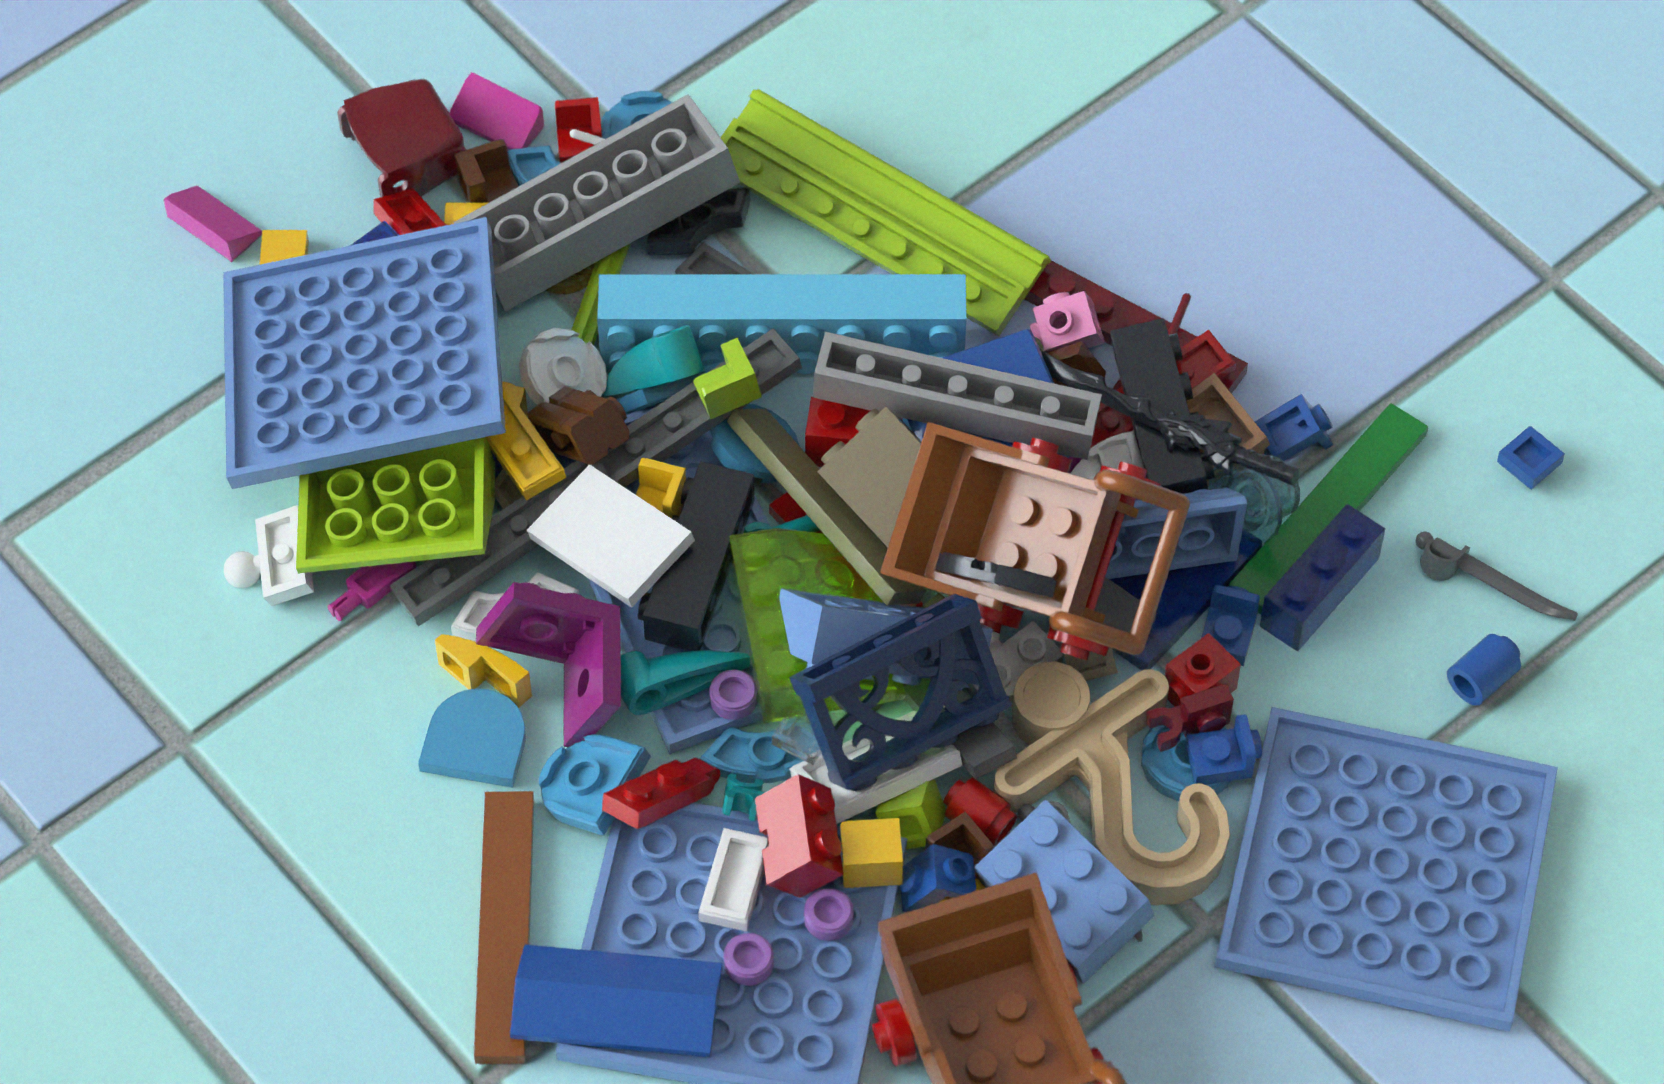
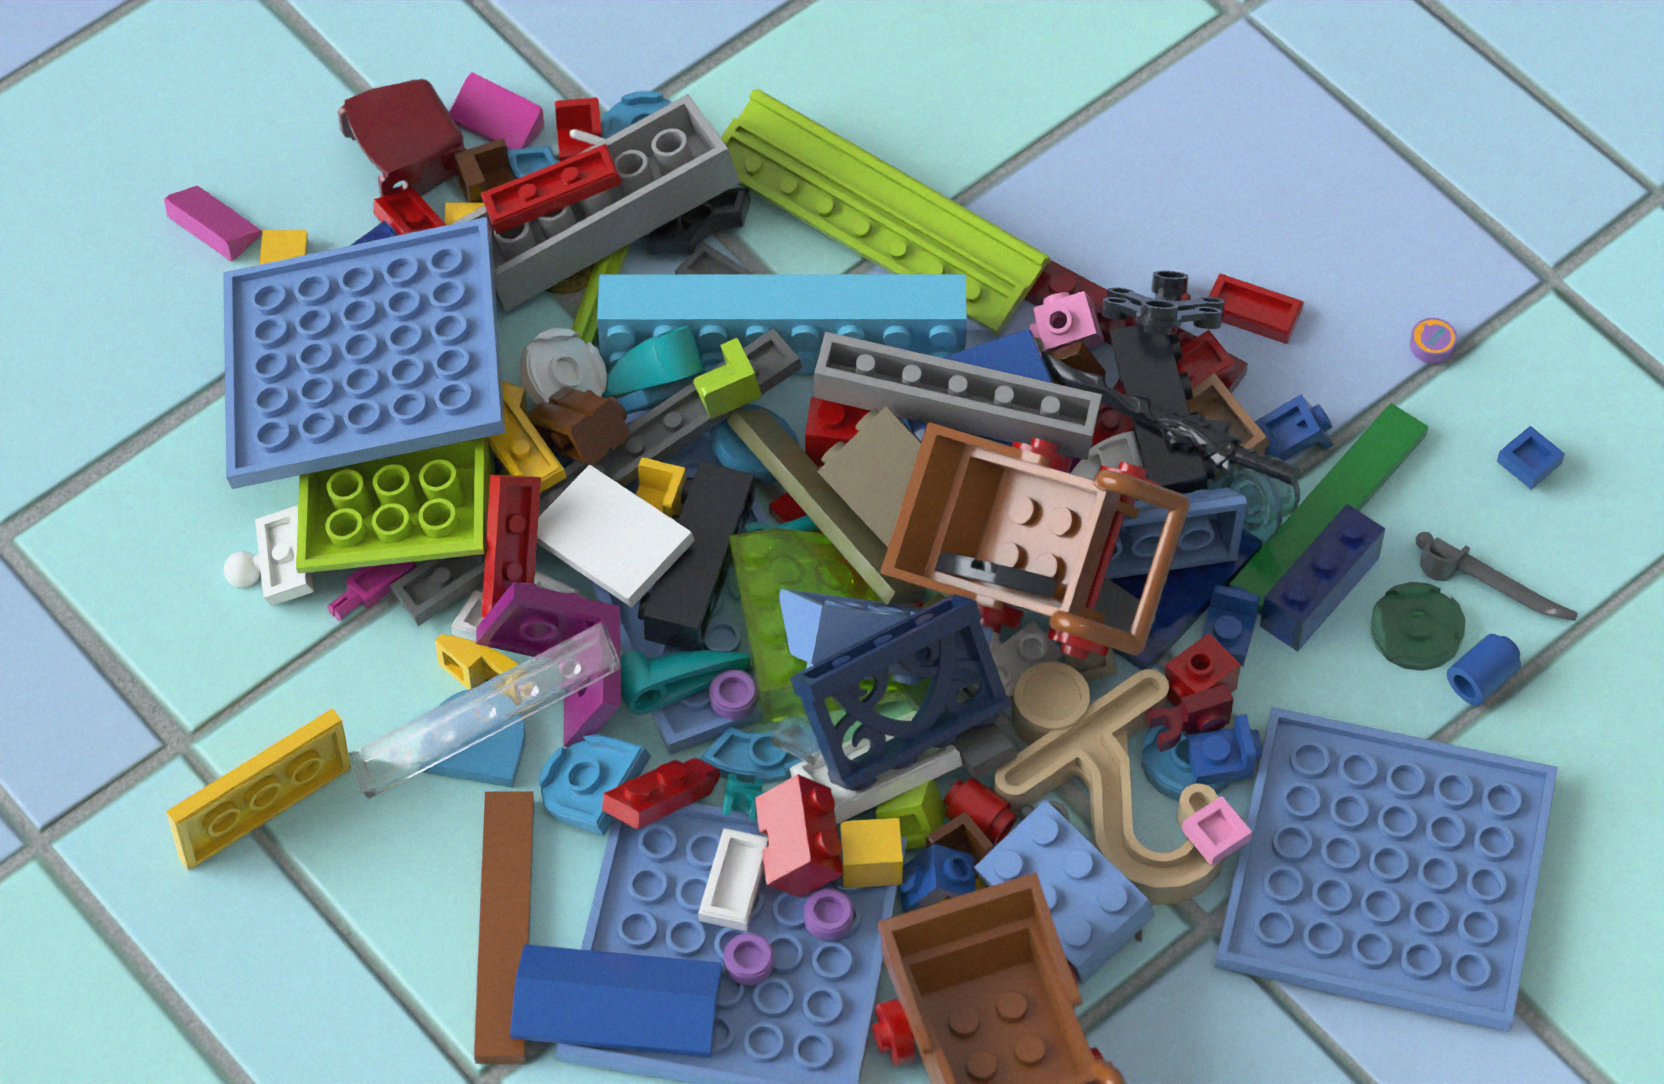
(259, 789): none -> yellow tile
(484, 710): none -> clear tile
(510, 535): none -> red plate
(551, 188): none -> red tile
(1166, 309): none -> black plant
(1216, 831): none -> bright pink plate
(1257, 308): none -> red tile
(1417, 626): none -> clear green tile
(1433, 340): none -> medium lavender tile

